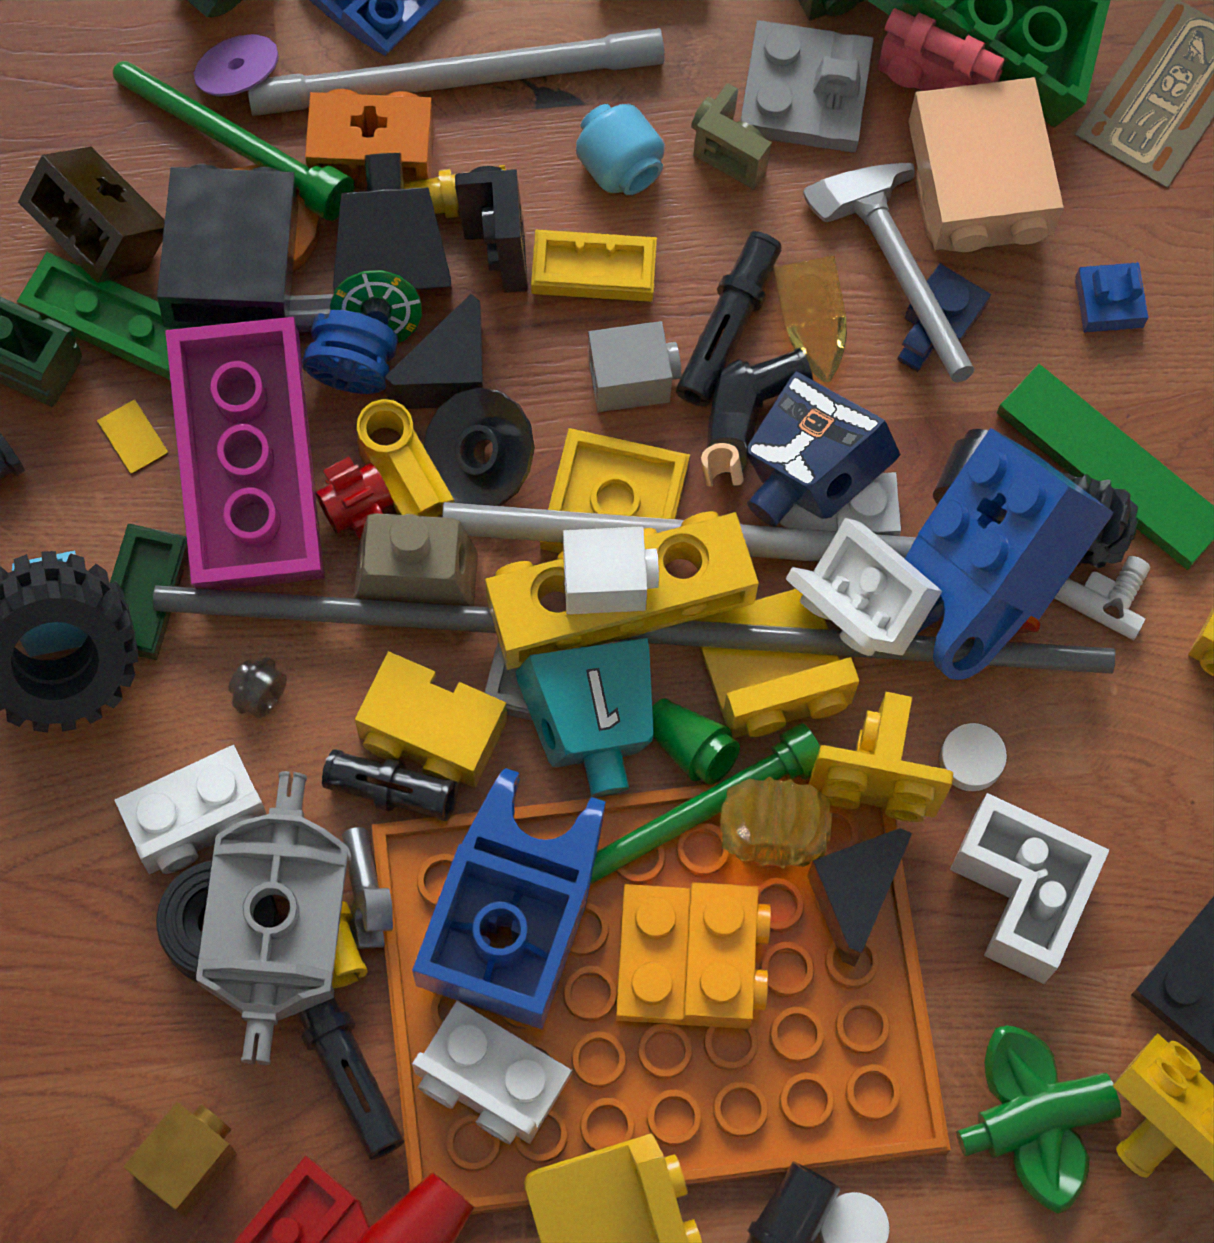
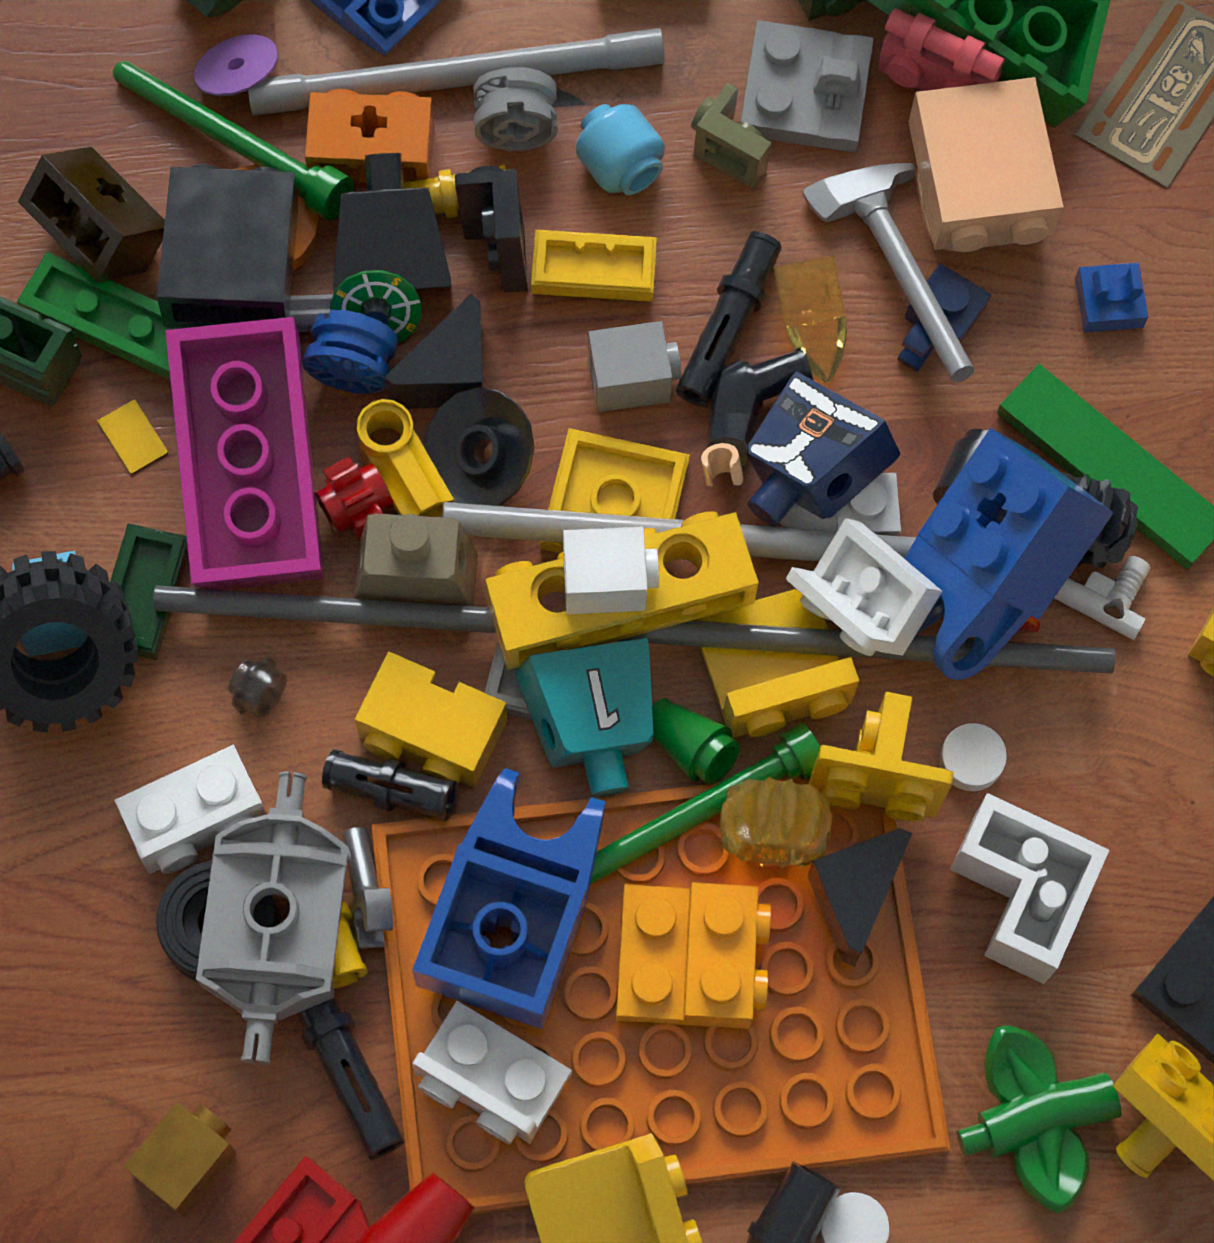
(515, 111): none -> light grey wheel

